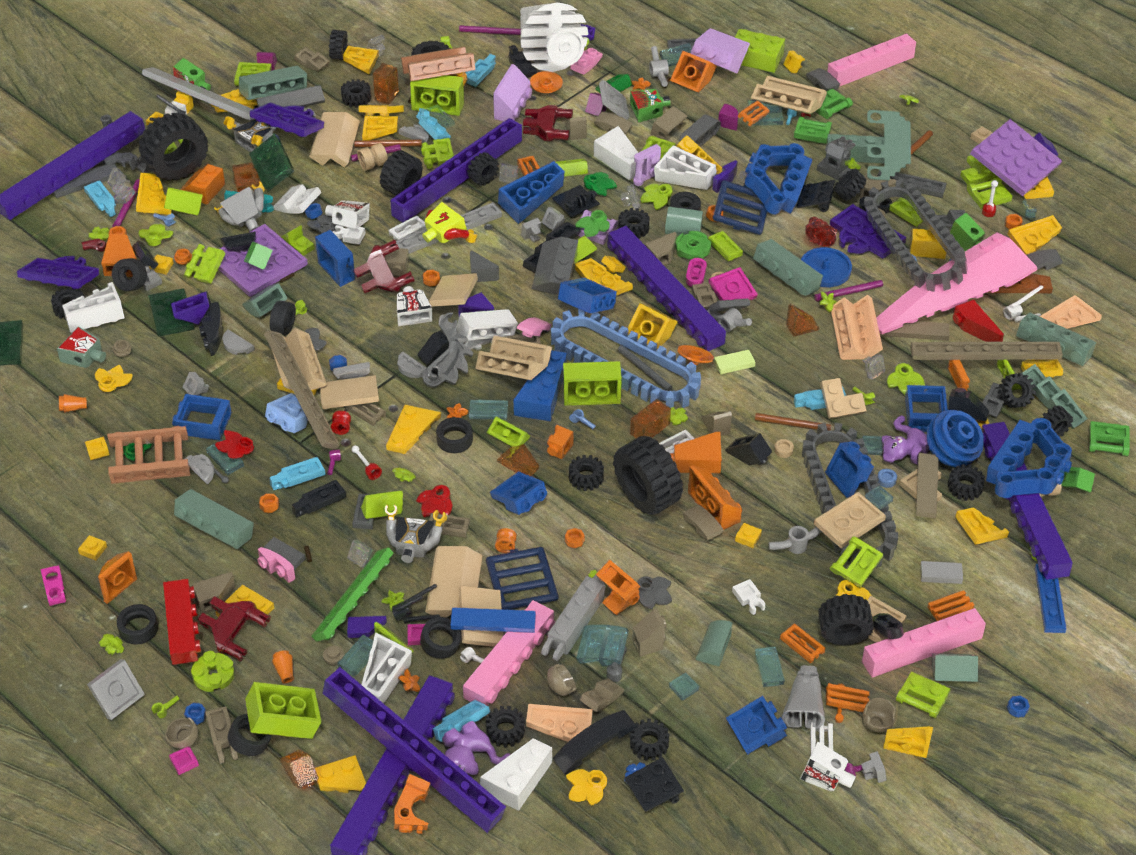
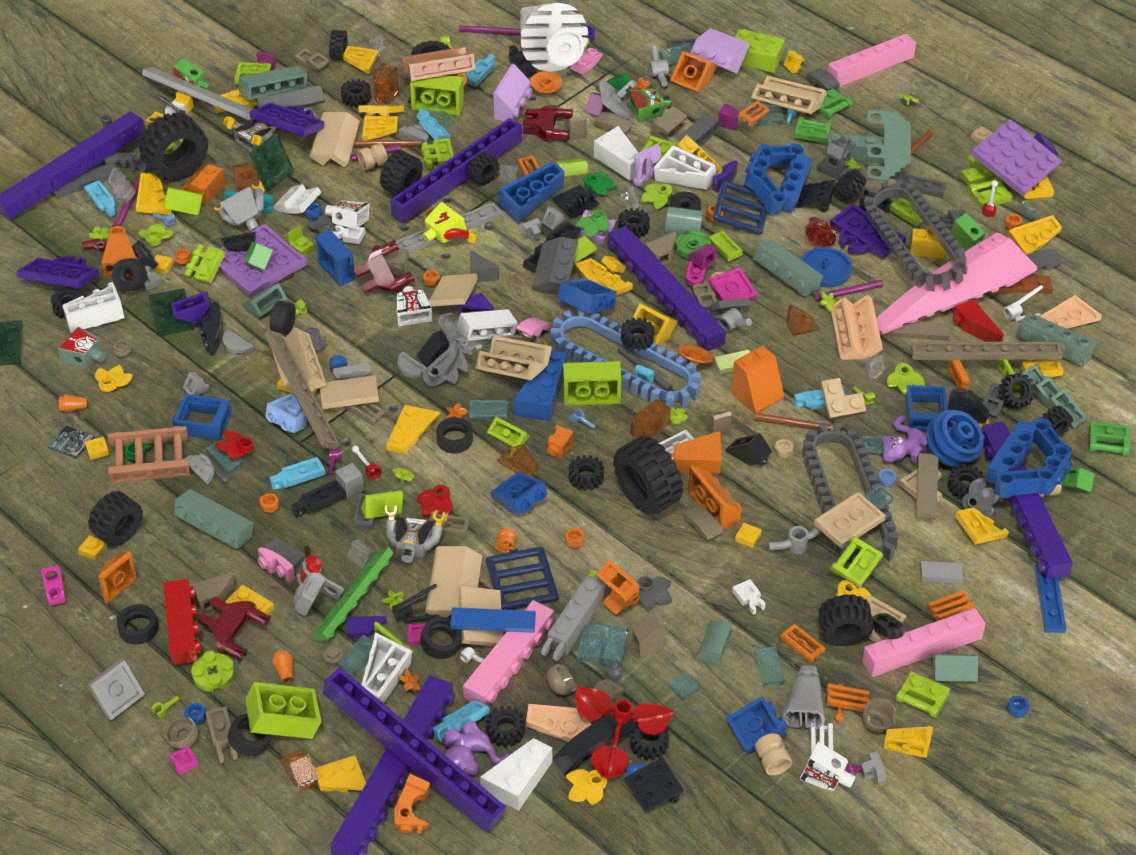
(70, 441): none -> piece
(112, 644): lime plant -> none
(115, 518): none -> black tyre
(311, 583): none -> light grey piece
(341, 422): red wheel -> none
(350, 479): none -> light grey brick
(411, 226): white tile -> none
(594, 703): none -> red plant
(626, 89): none -> light grey tile
(637, 341): none -> black tyre
(644, 373): none -> medium azure tile
(703, 256): none -> magenta brick
(757, 380): none -> orange slope
(773, 754): none -> tan wheel
(849, 468): blue plate -> none
(983, 496): none -> dark grey plate

